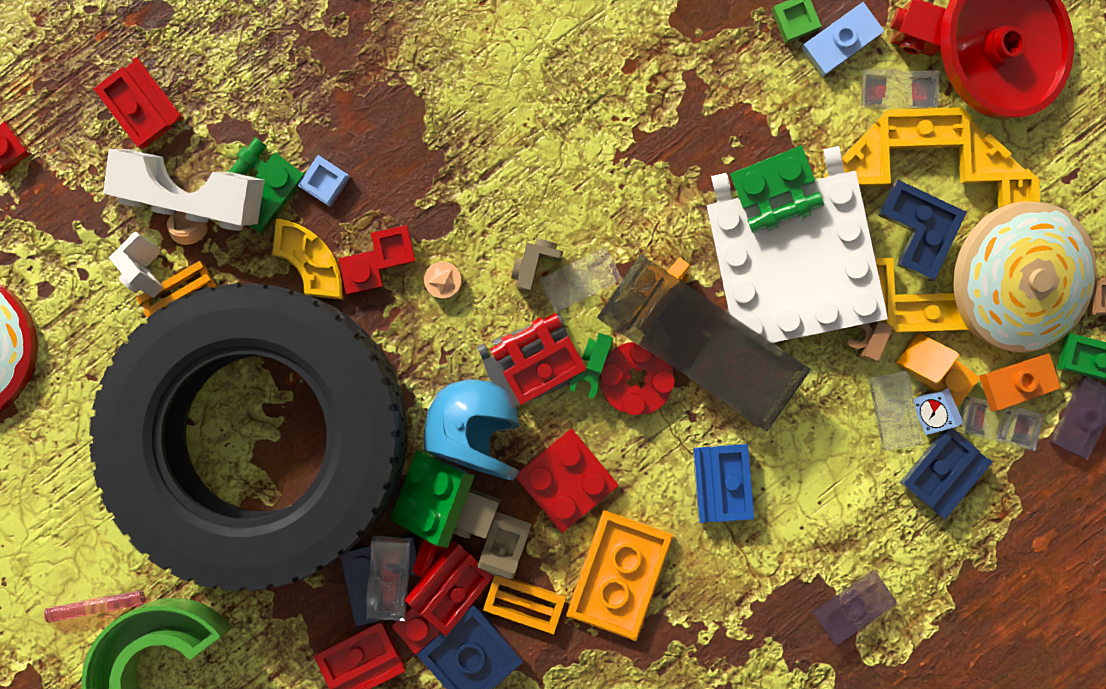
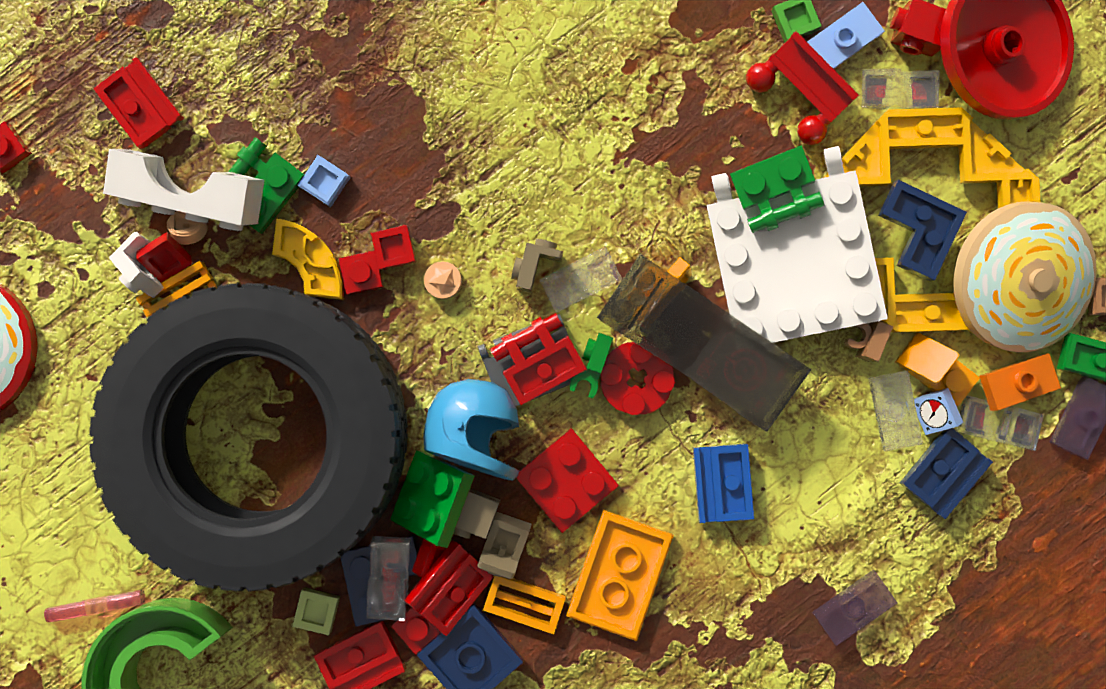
(163, 257): none -> red plate
(316, 611): none -> yellowish green tile
(812, 77): none -> red gear

